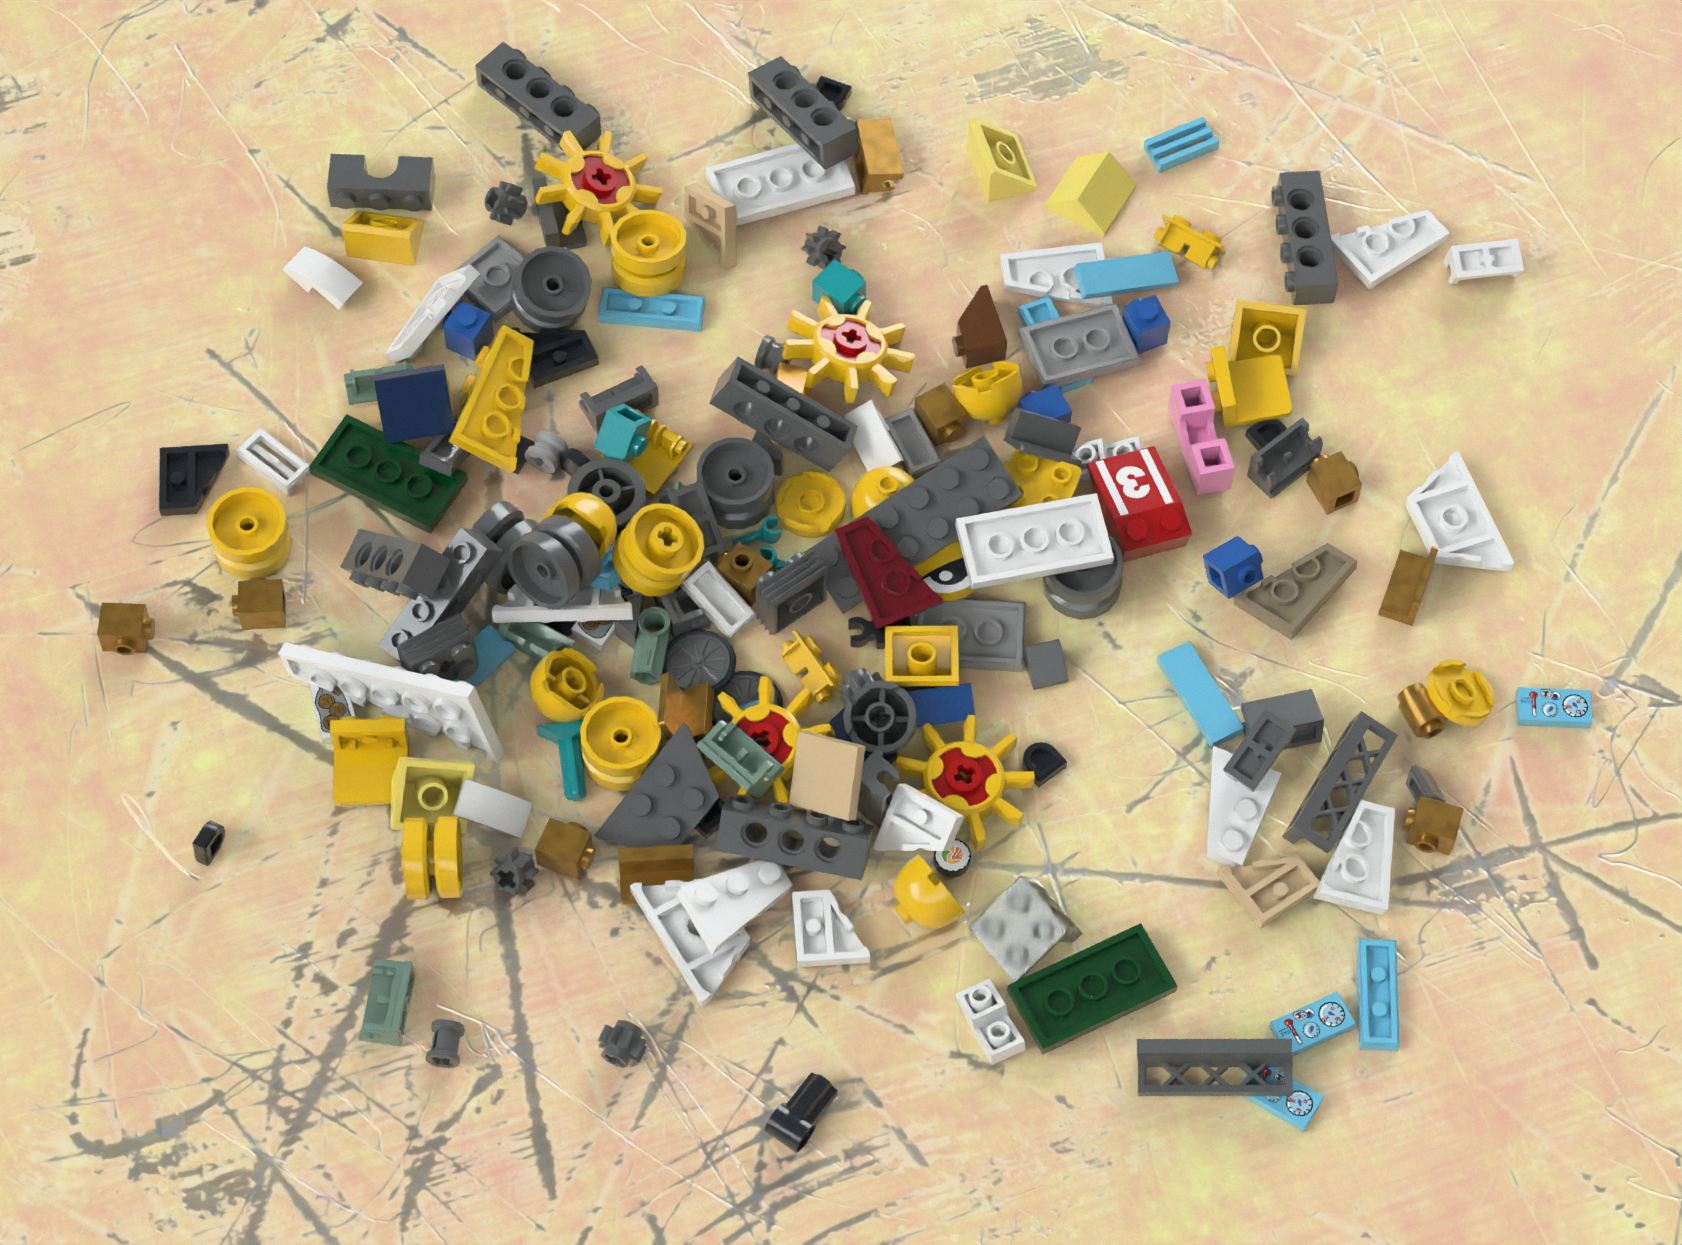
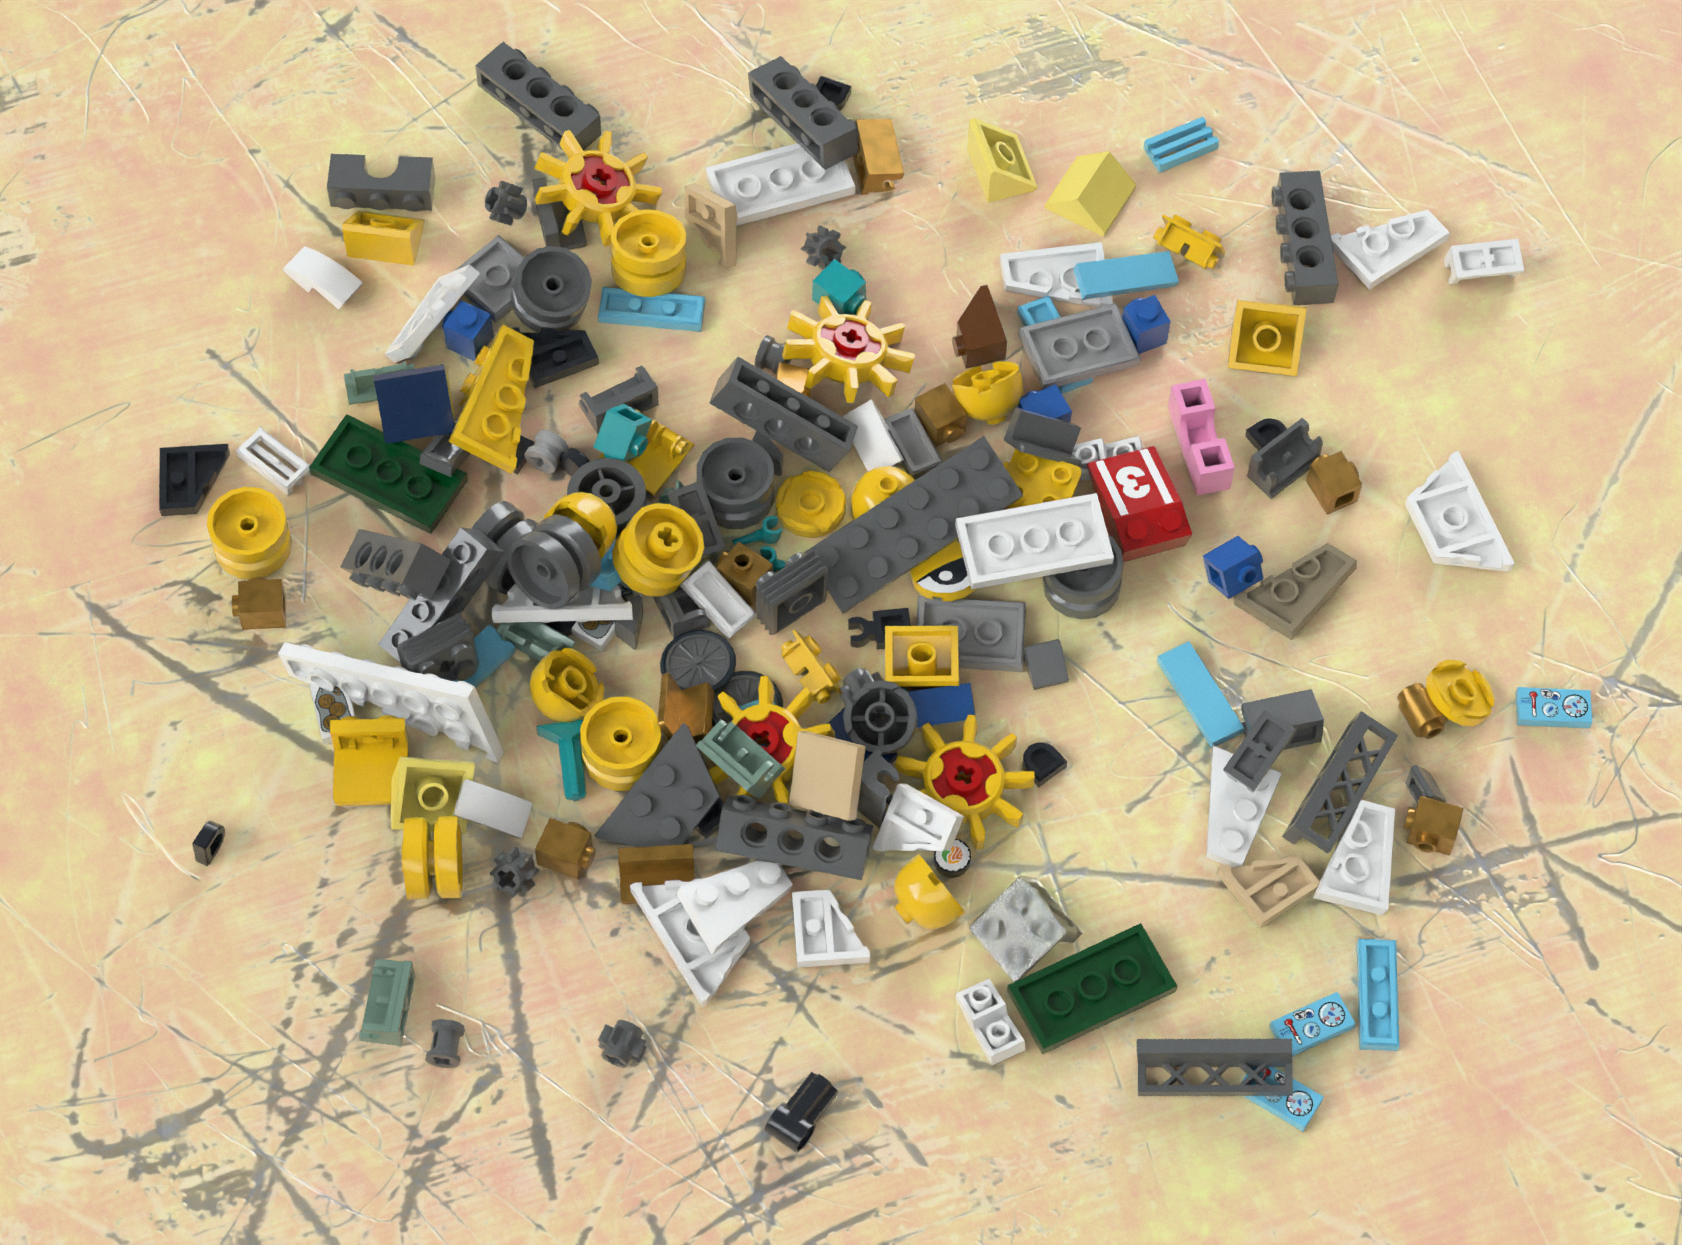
(125, 628): pearl gold brick -> none
(651, 646): sand green piece -> none
(884, 578): dark red wing -> none
(1248, 388): yellow bracket -> none
(1407, 586): pearl gold panel -> none

